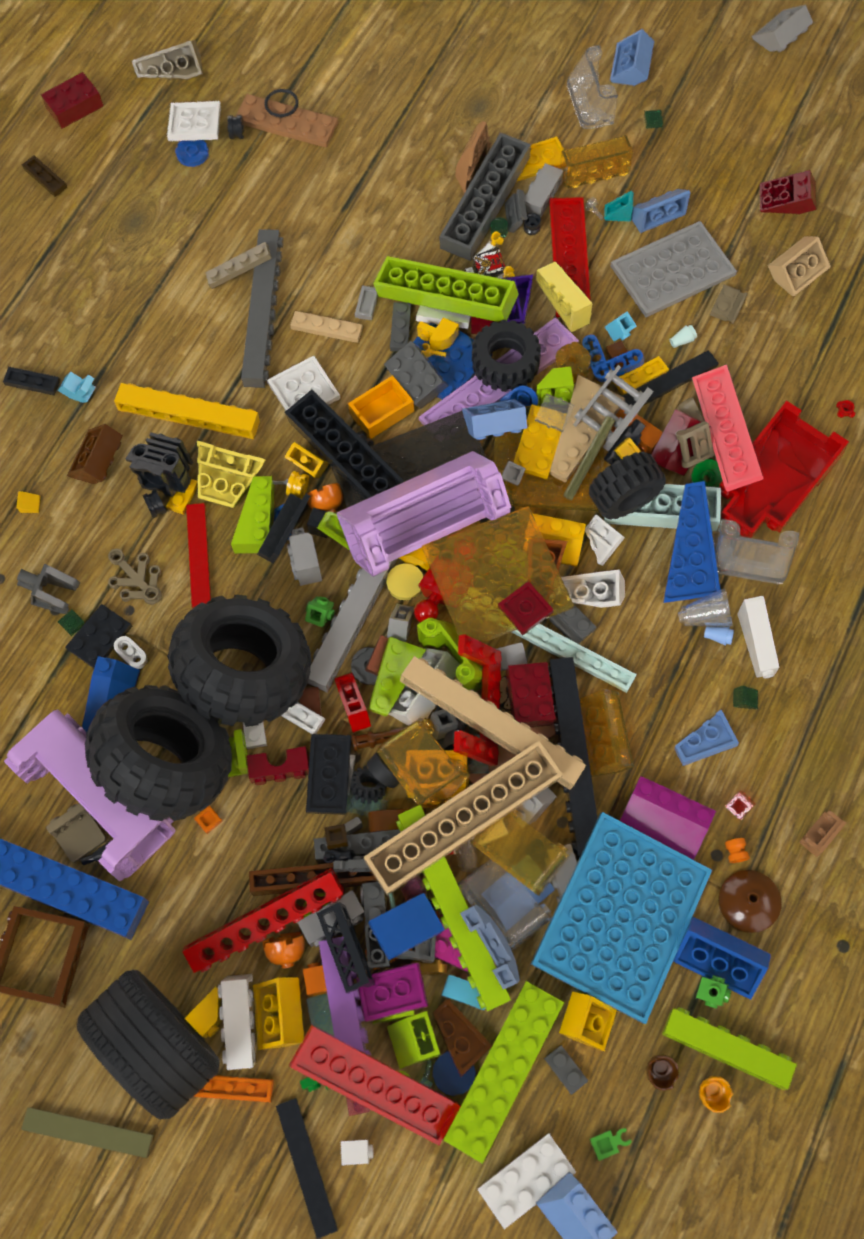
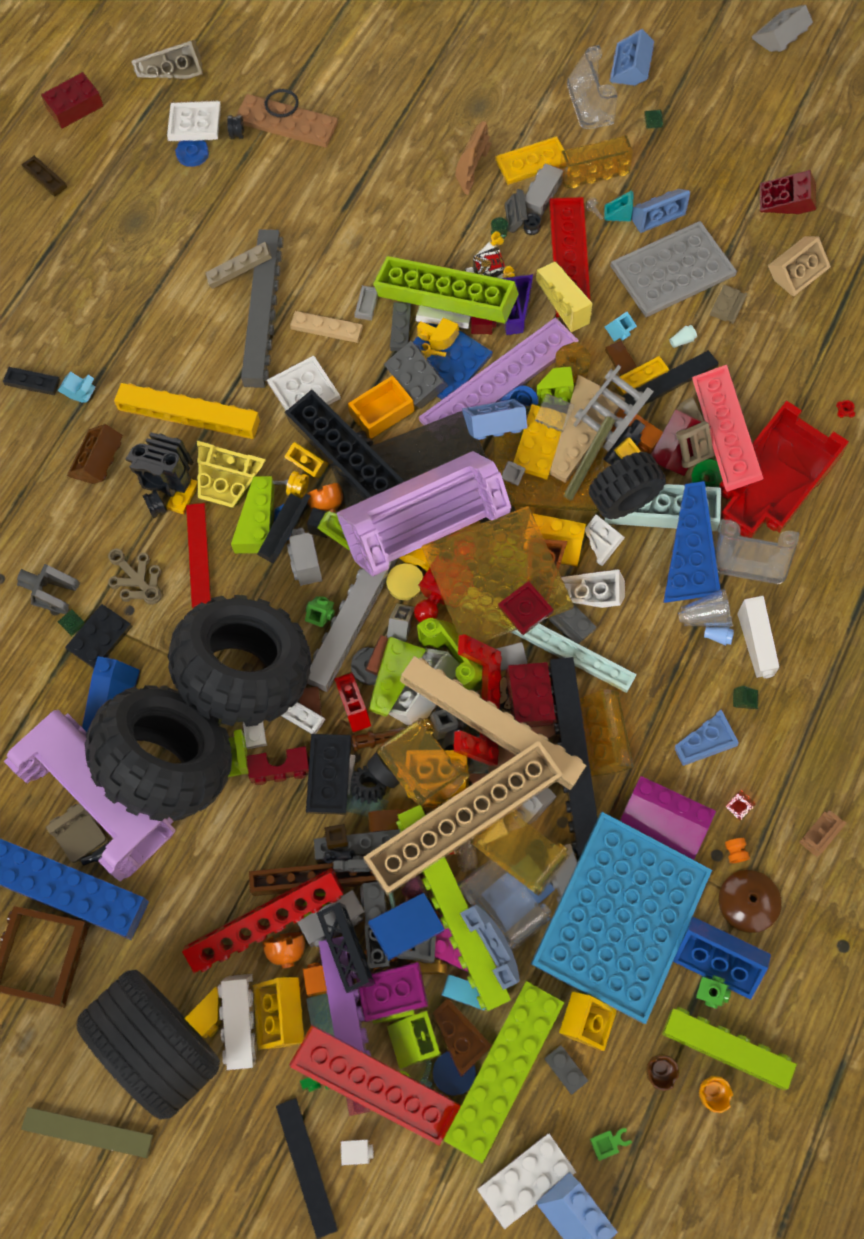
(28, 502): yellow slope -> none
(131, 653): white plate -> none
(208, 819): orange tile -> none
(238, 1089): orange tile -> none
(353, 826): light grey tile -> none
(485, 196): dark grey brick -> none
(506, 336): black tyre -> none
(603, 365): blue beam -> none

